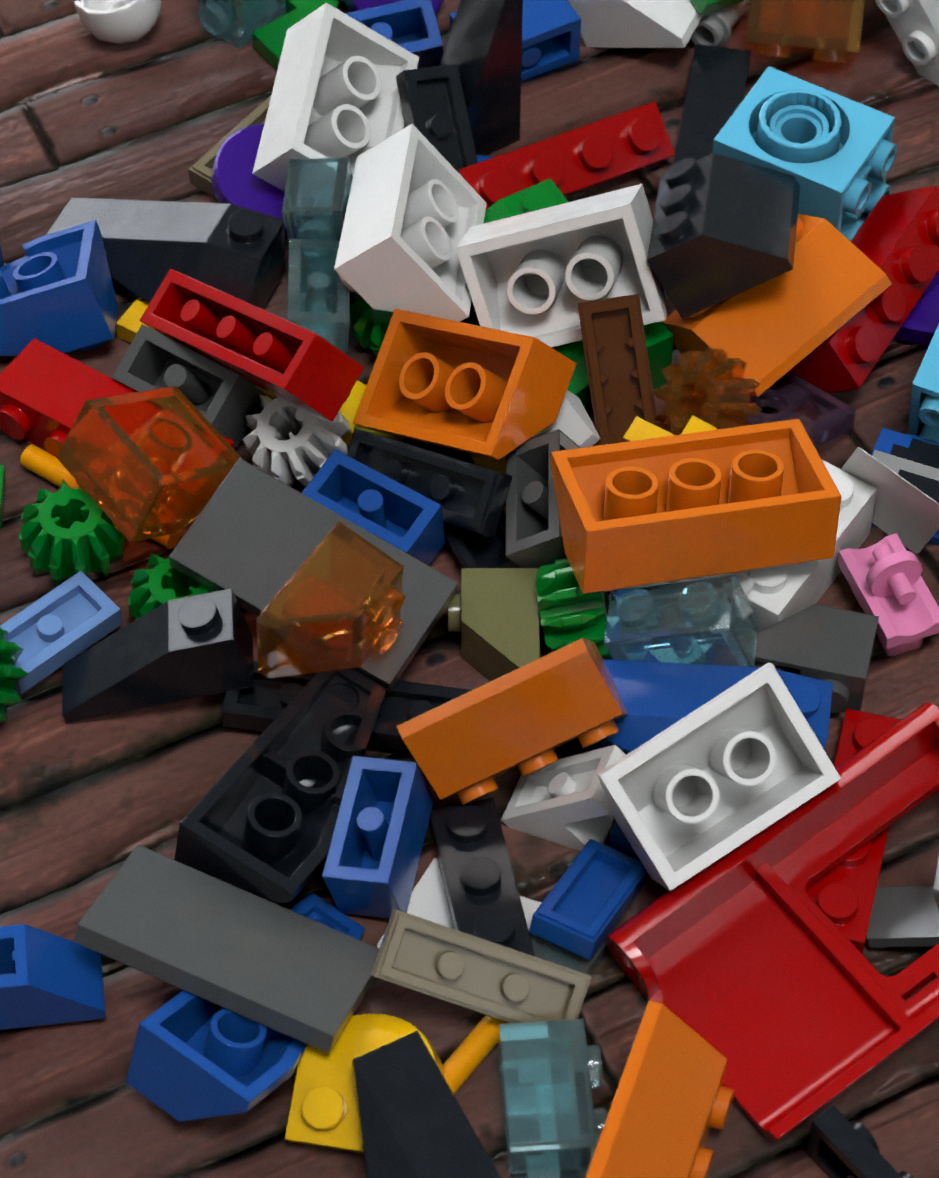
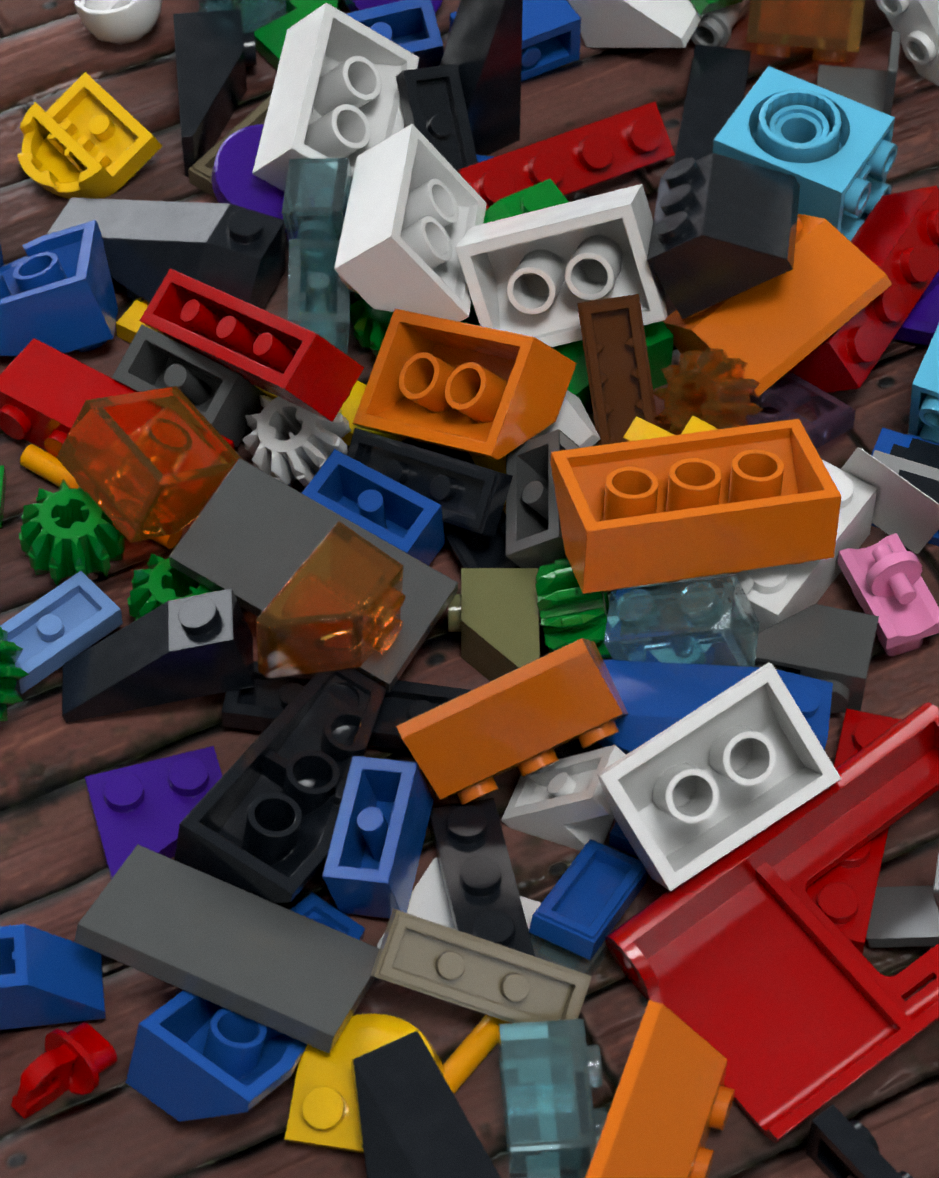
(69, 1063): none -> red piece
(84, 143): none -> yellow slope
(148, 802): none -> dark purple wing
(210, 75): none -> black slope
(864, 86): none -> dark grey bracket

